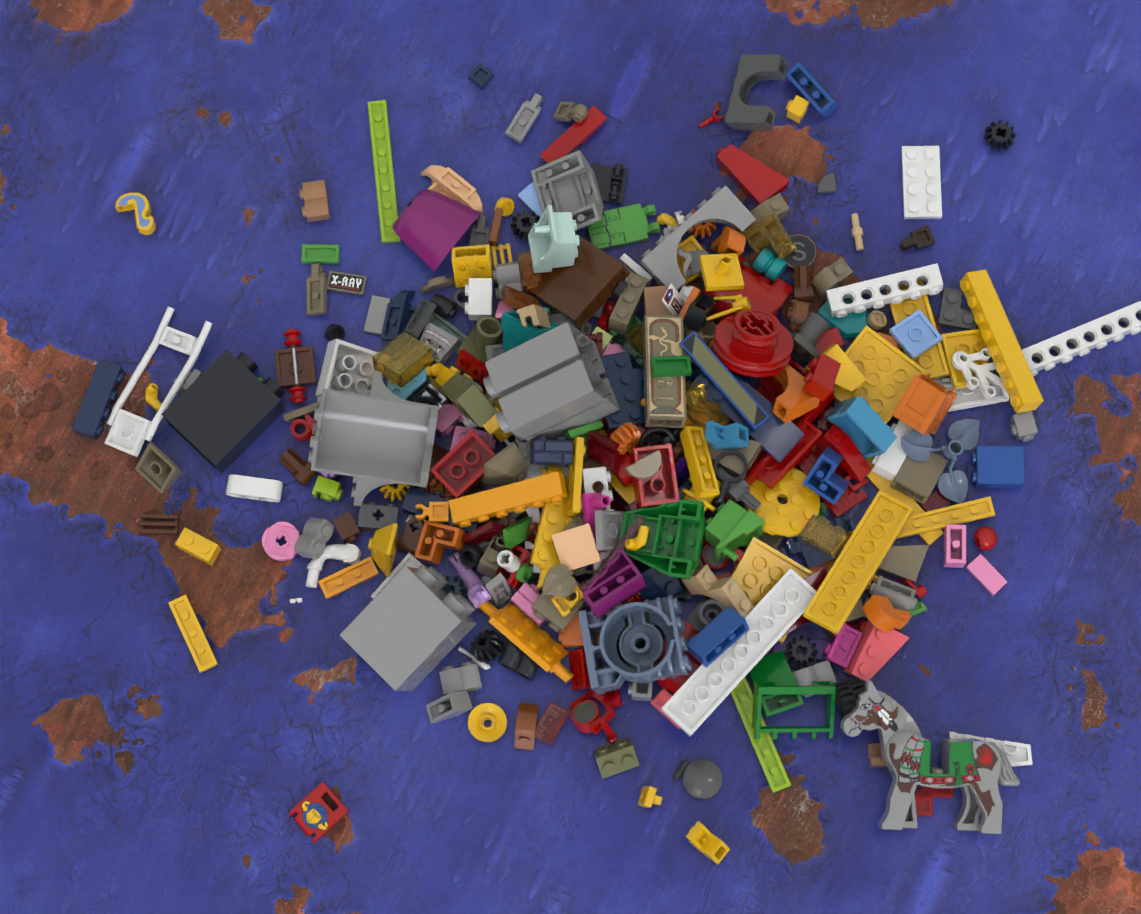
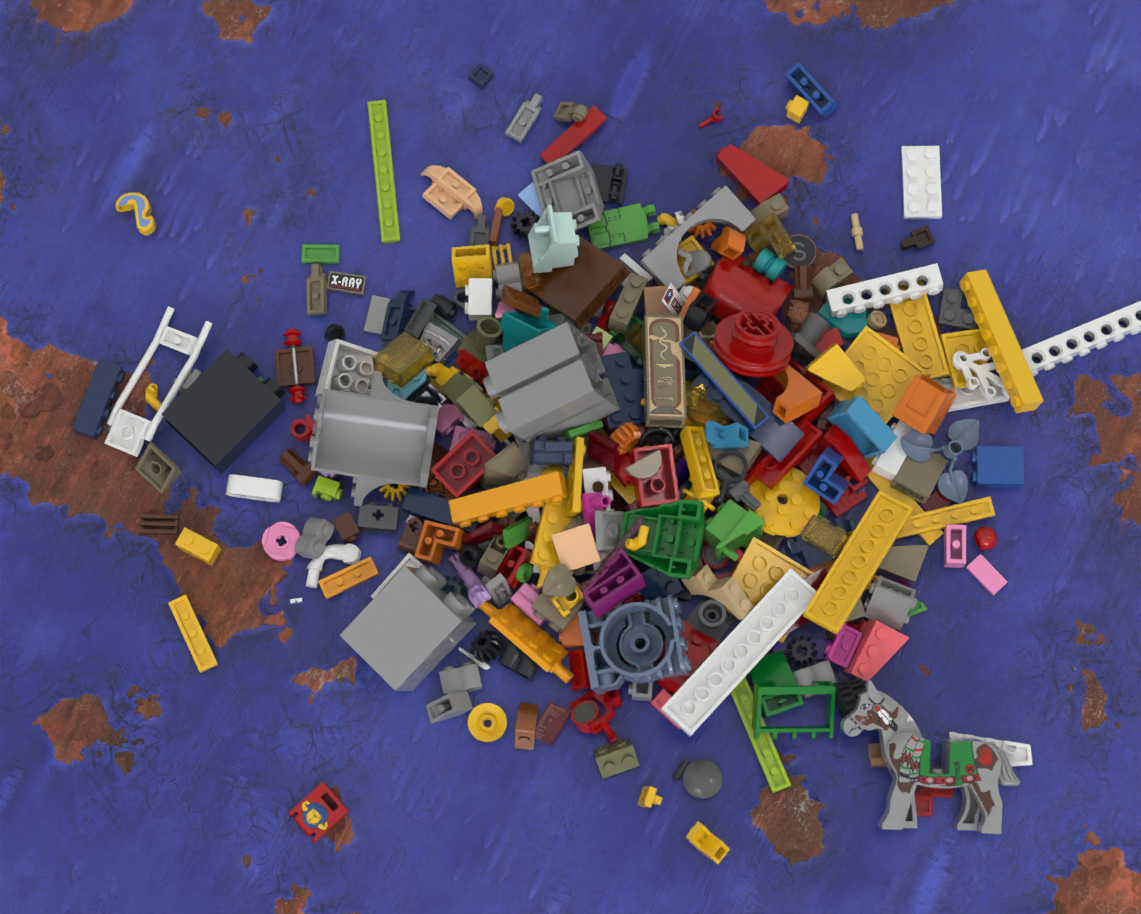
(300, 413): dark tan tile -> none
(315, 201): medium nougat brick -> none
(384, 547): yellow slope -> none
(433, 225): magenta piece -> none
(436, 512): light orange plate -> none
(437, 284): dark tan tile -> none
(505, 556): white gear -> none
(535, 314): tan hinge -> none
(619, 289): black piece -> none
(671, 366): green tile -> none
(717, 636): blue brick -> none
(721, 272): yellow tile -> none
(741, 303): yellow plant -> none
(750, 71): dark grey arch -> none
(821, 376): red brick -> none
(827, 184): dark grey tile -> none
(883, 615): orange brick -> none
(915, 334): light blue tile -> none
(920, 589): red hand -> none
(1001, 130): black gear -> none
(1023, 426): light grey brick -> none

